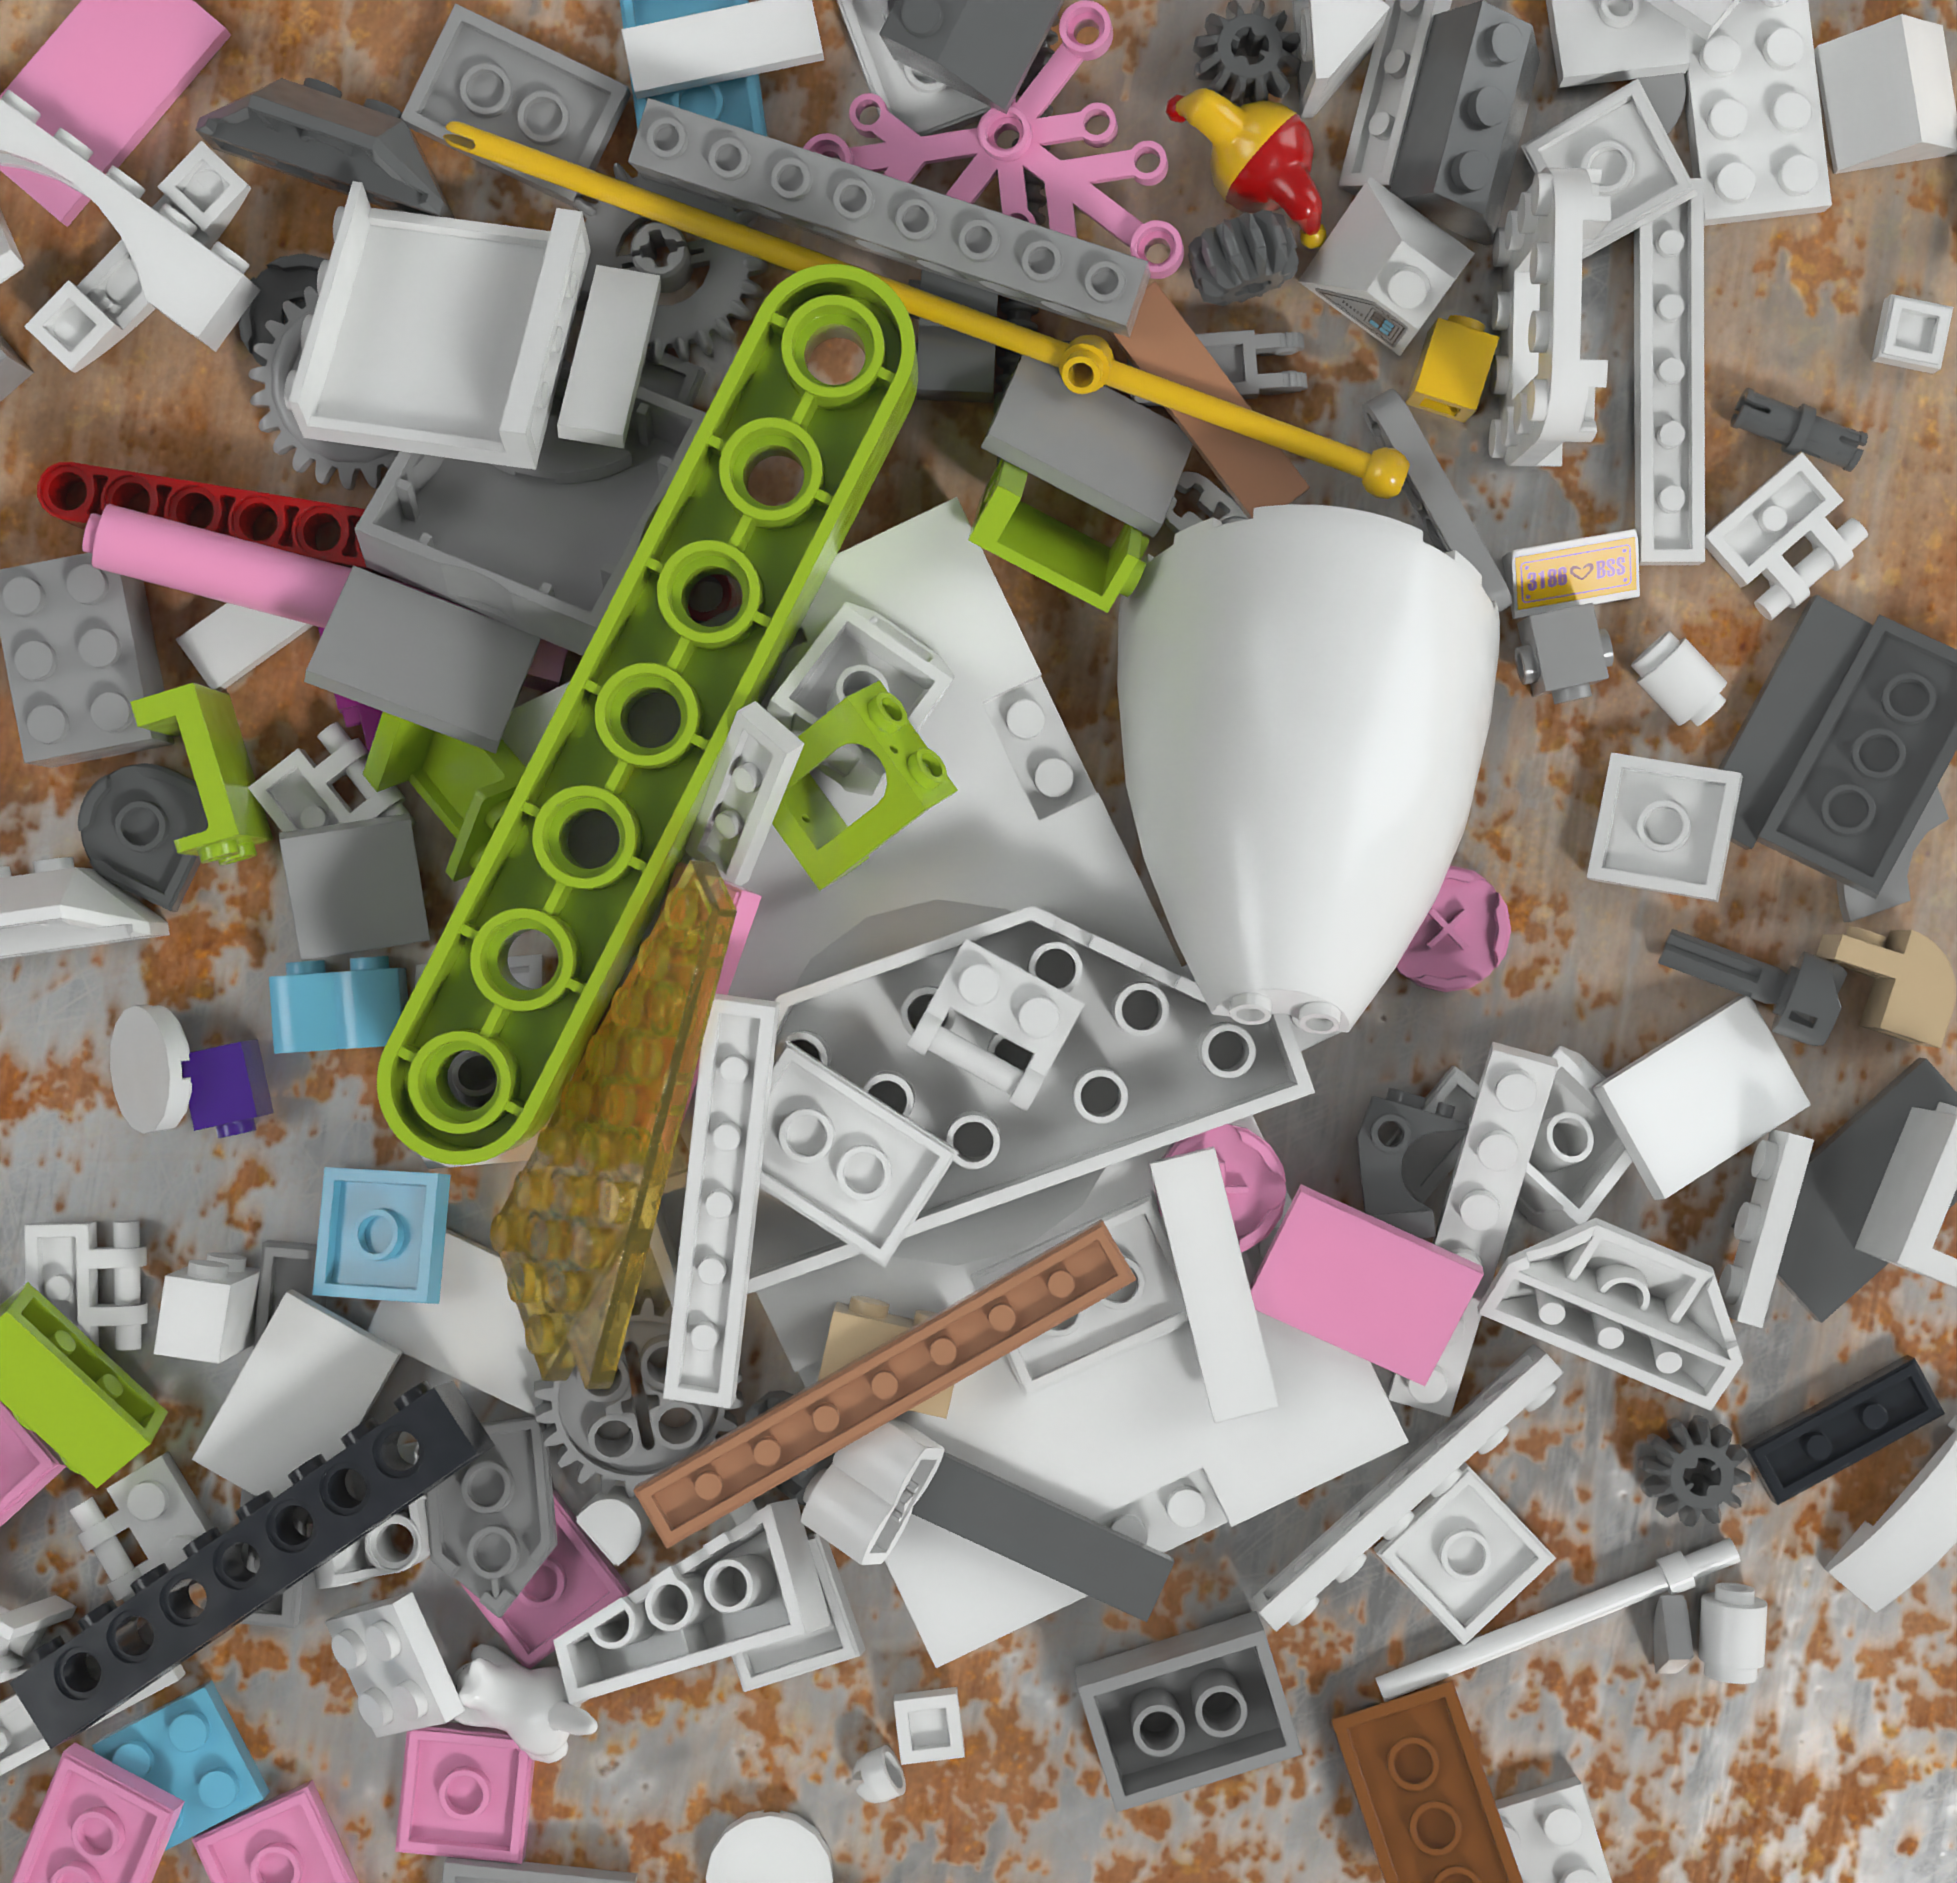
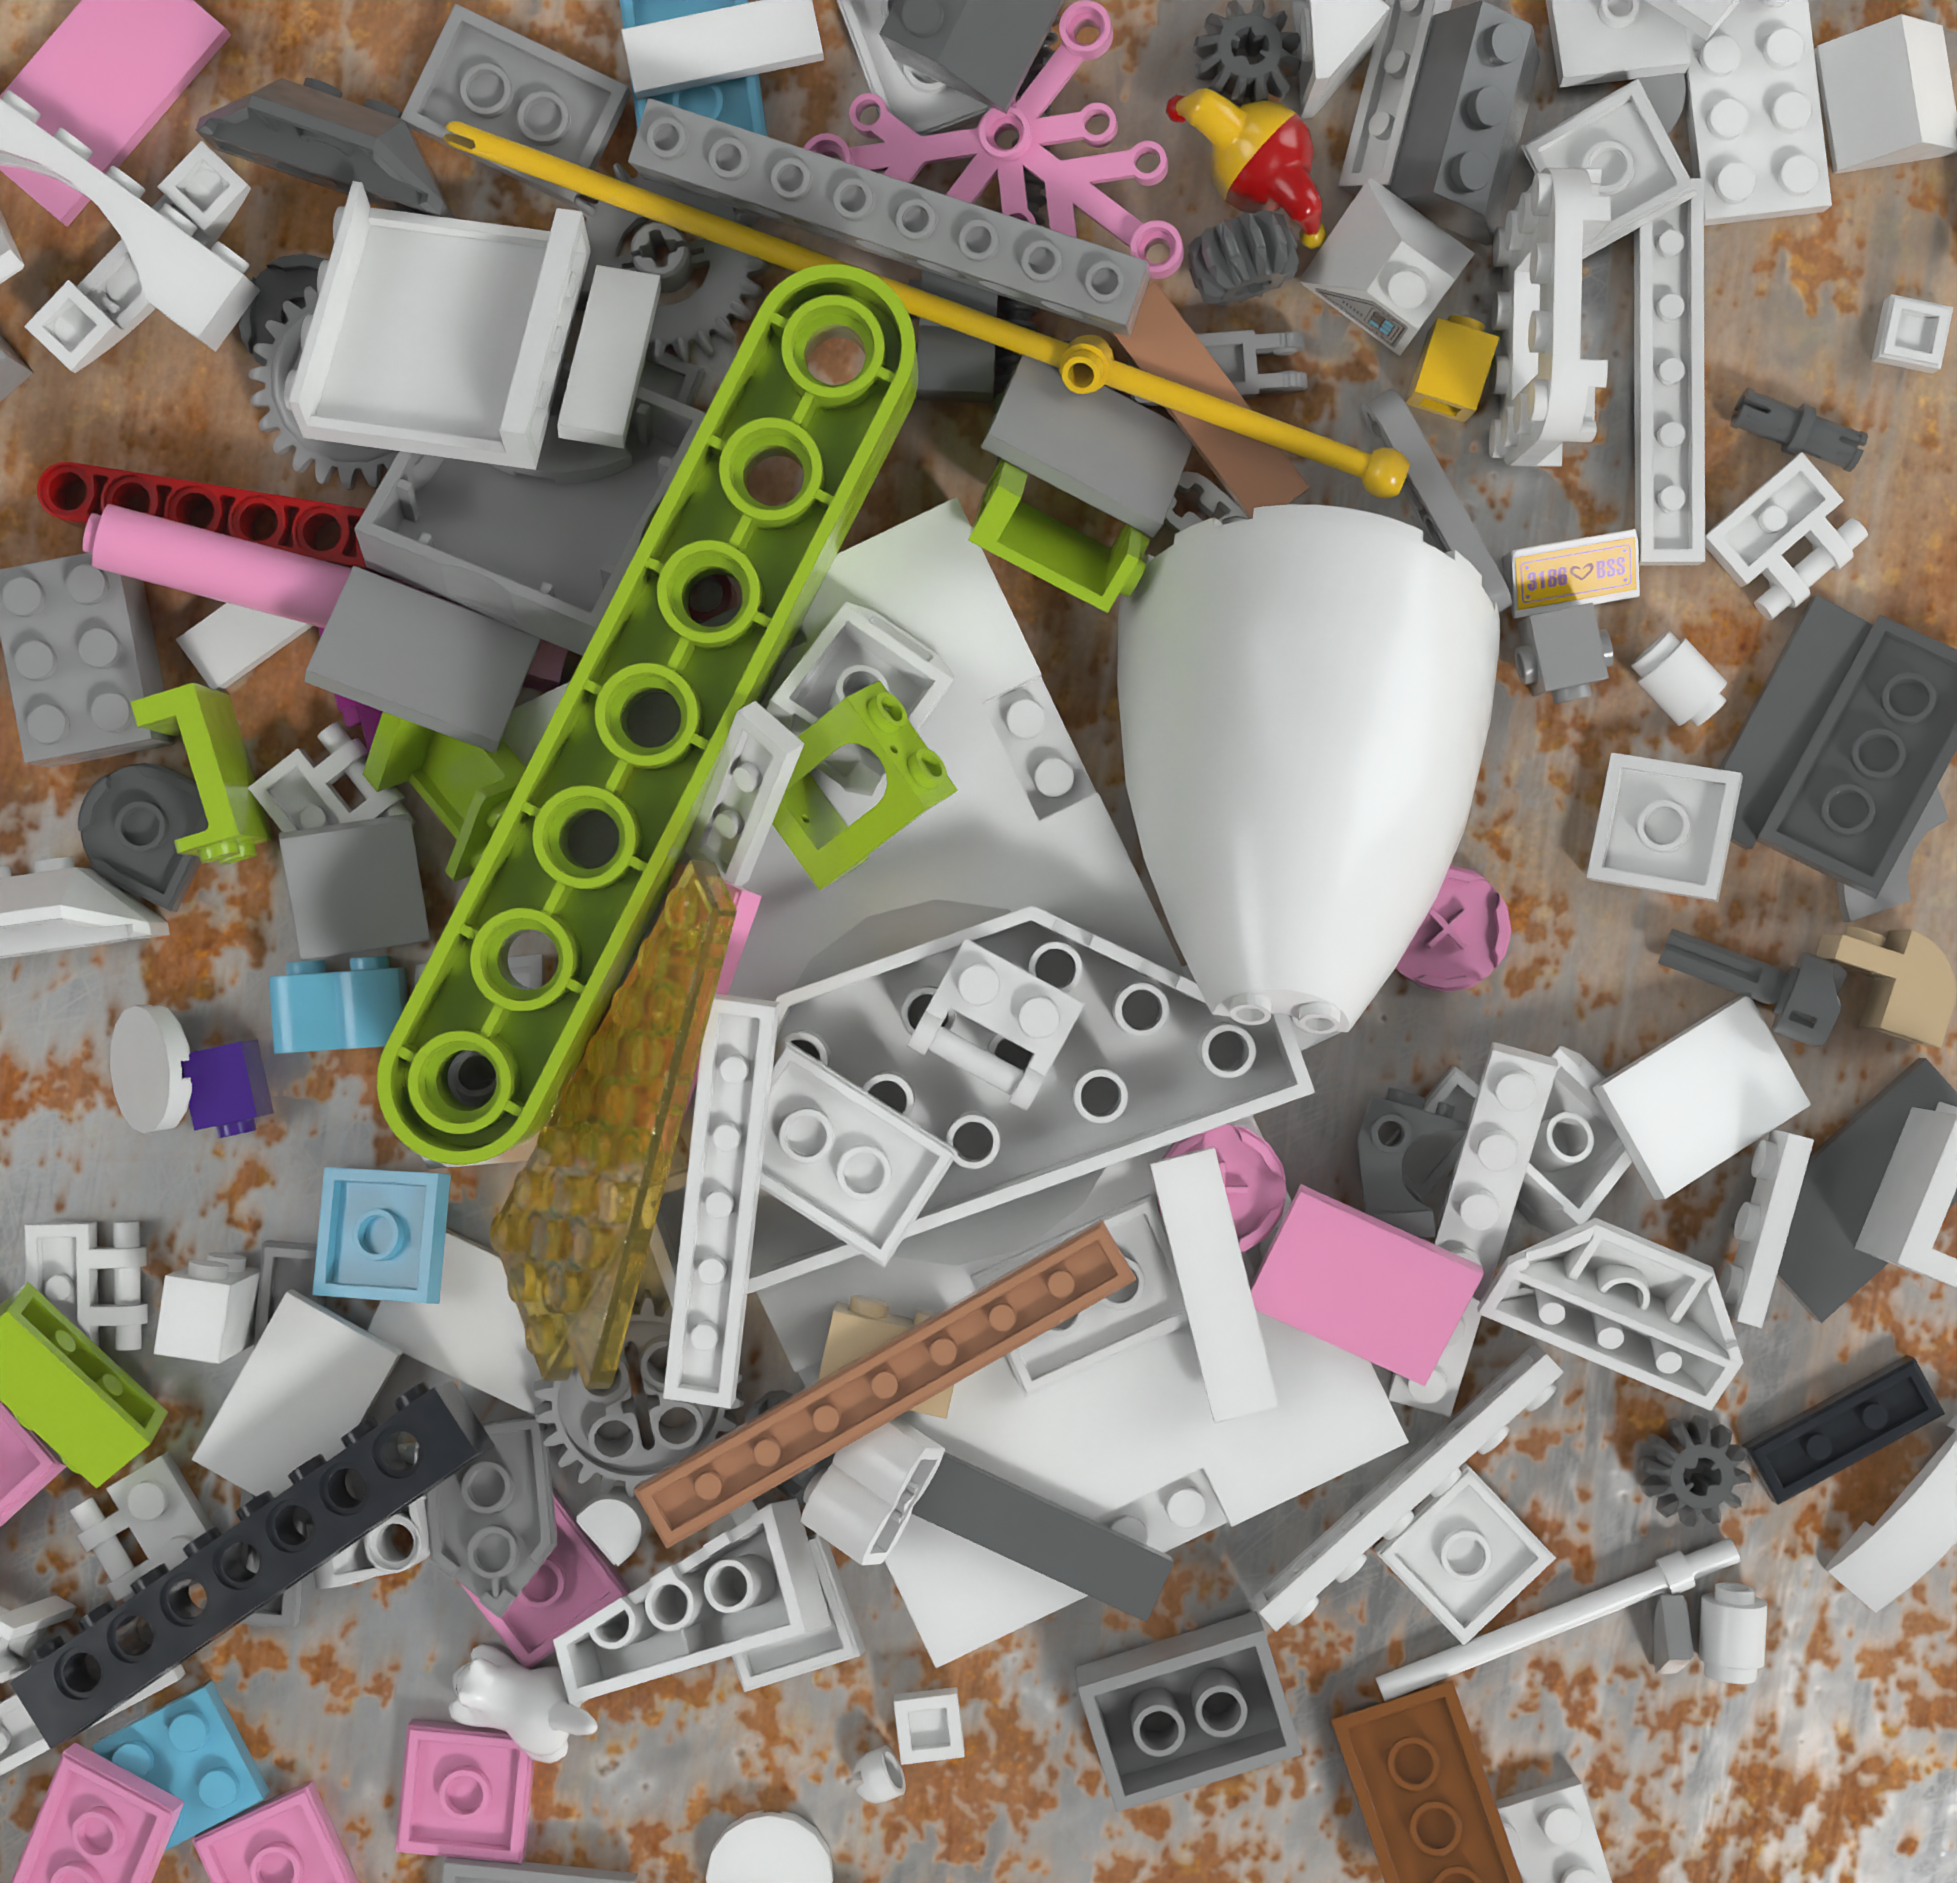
(394, 1666): white plate -> none

